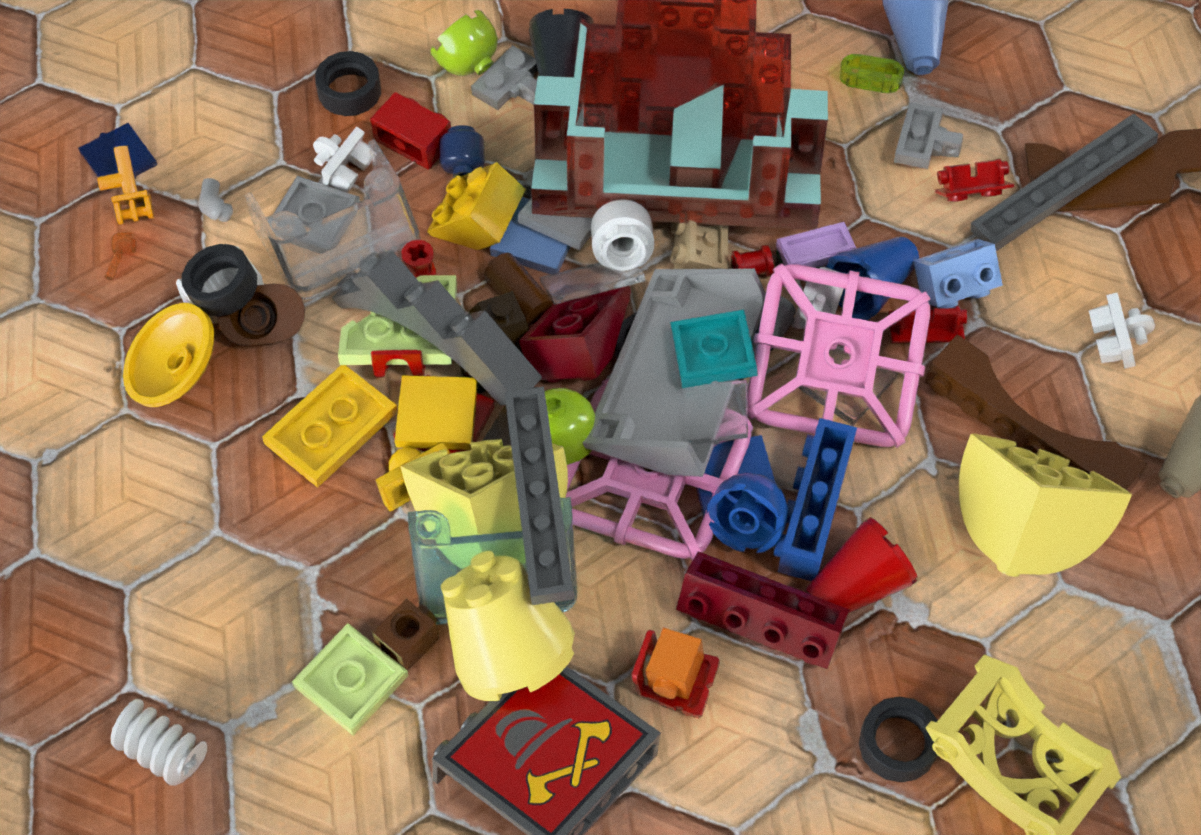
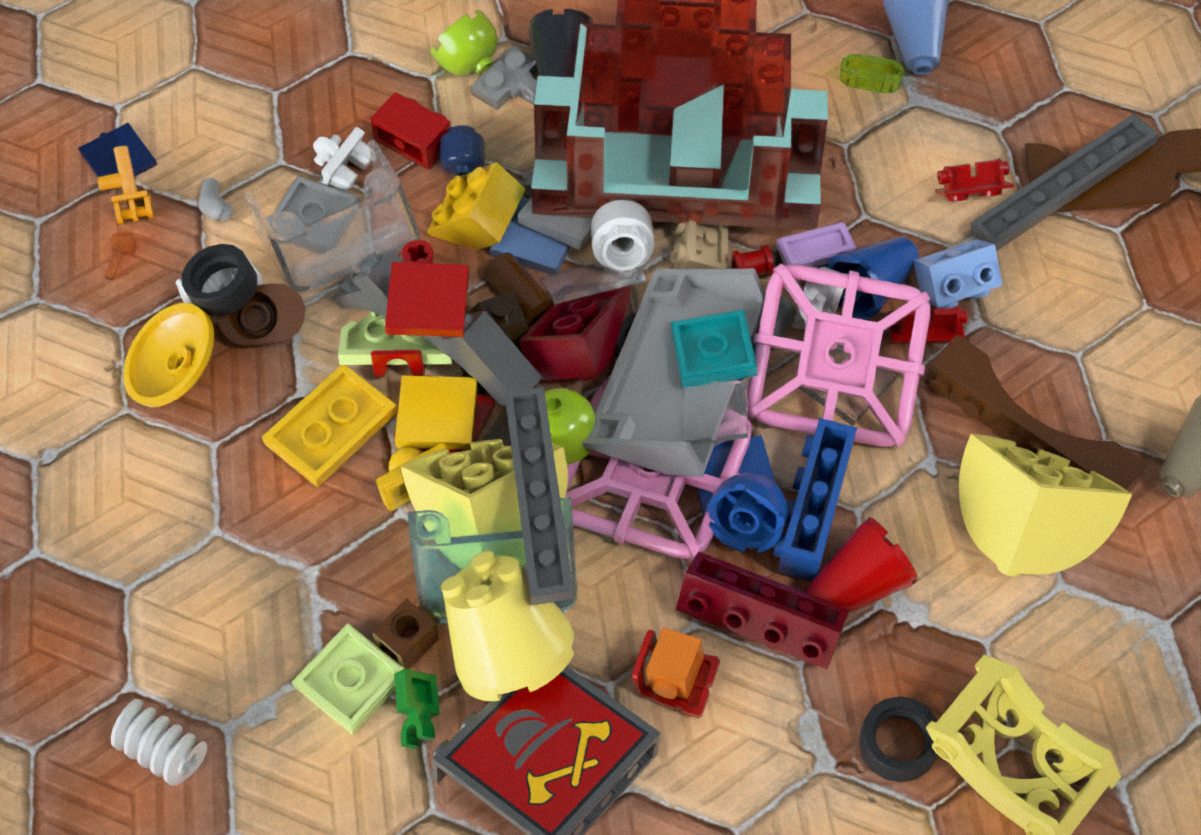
(348, 64): black tyre -> none
(419, 701): none -> green plate
(427, 299): none -> red tile
(925, 137): light grey hinge -> none
(1119, 346): white hips -> none

